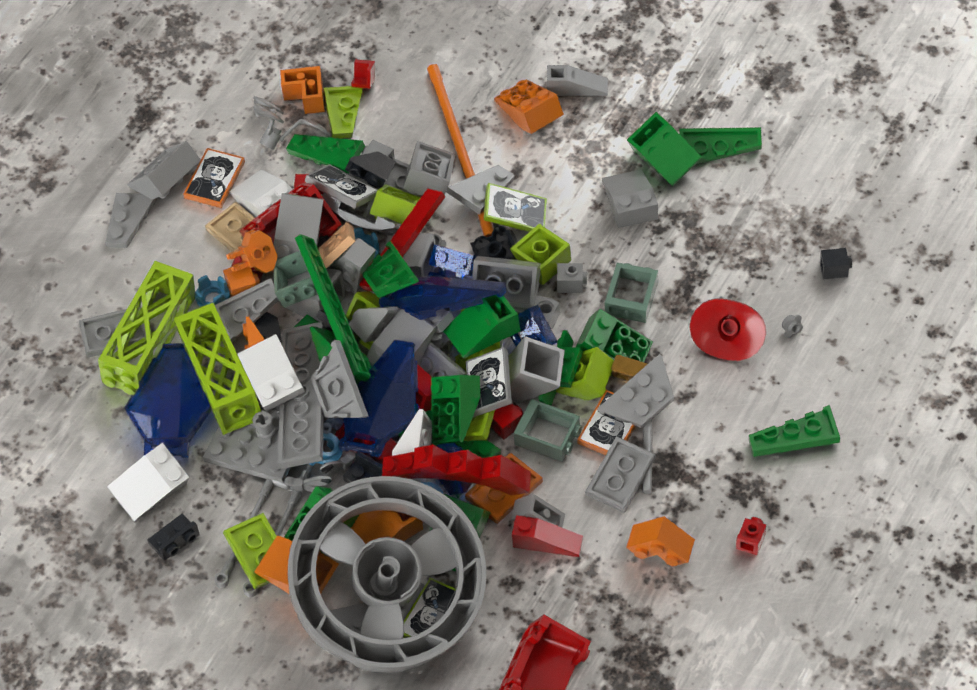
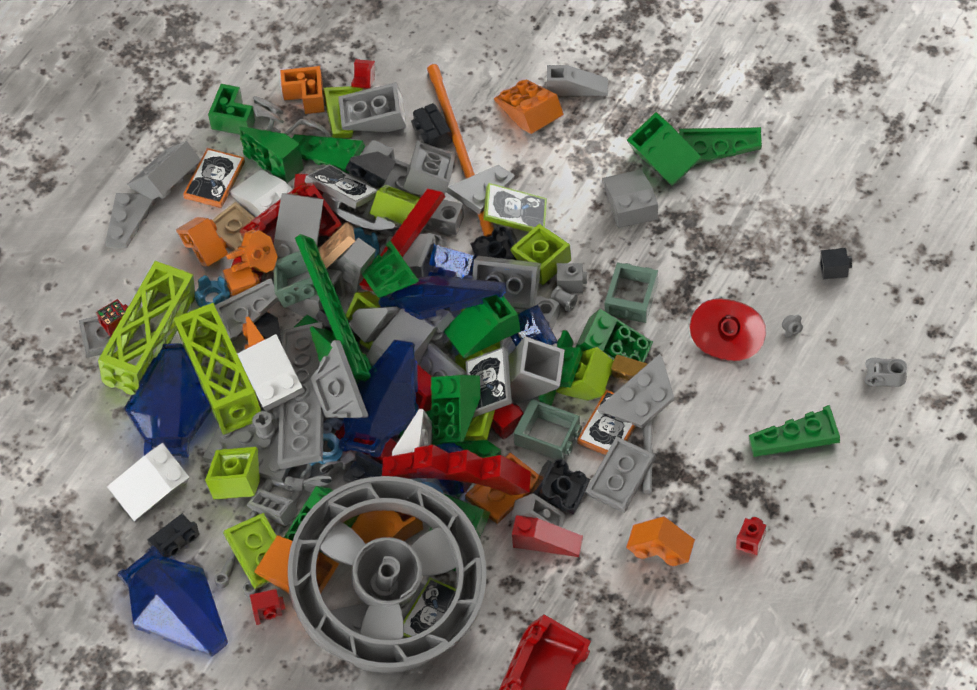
(111, 315): none -> brick
(174, 602): none -> clear blue windscreen
(202, 237): none -> orange brick
(228, 111): none -> green brick
(234, 473): none -> lime slope
(266, 605): none -> red brick
(272, 152): none -> green slope
(282, 515): none -> light grey slope
(373, 109): none -> light grey slope
(431, 126): none -> black brick
(446, 218): none -> light grey brick
(560, 485): none -> black slope
(564, 298): none -> light grey bush
(885, 371): none -> light grey piece

